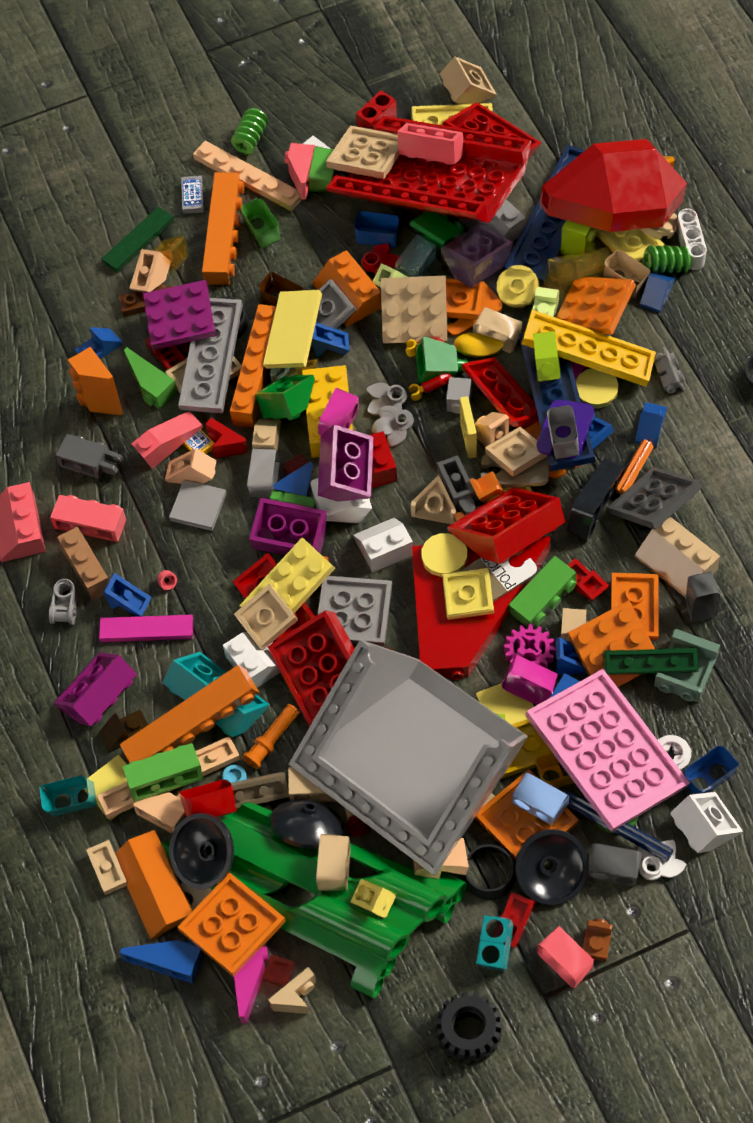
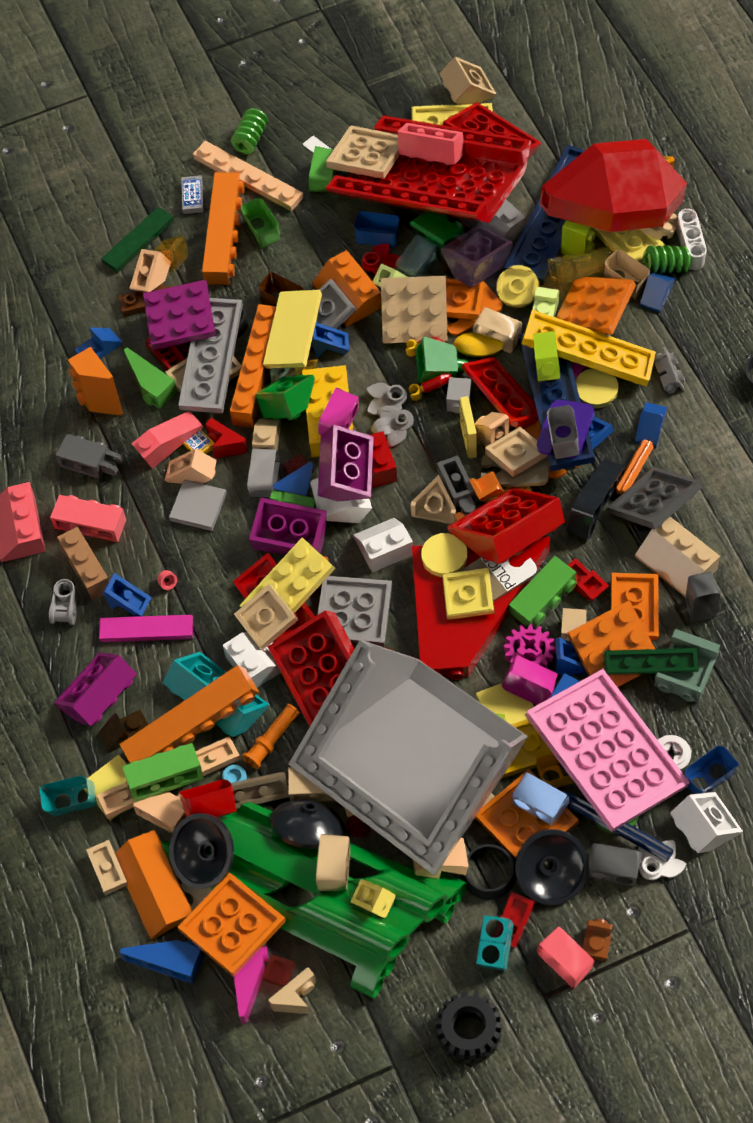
(299, 164): coral slope -> none
(379, 102): red piece -> none

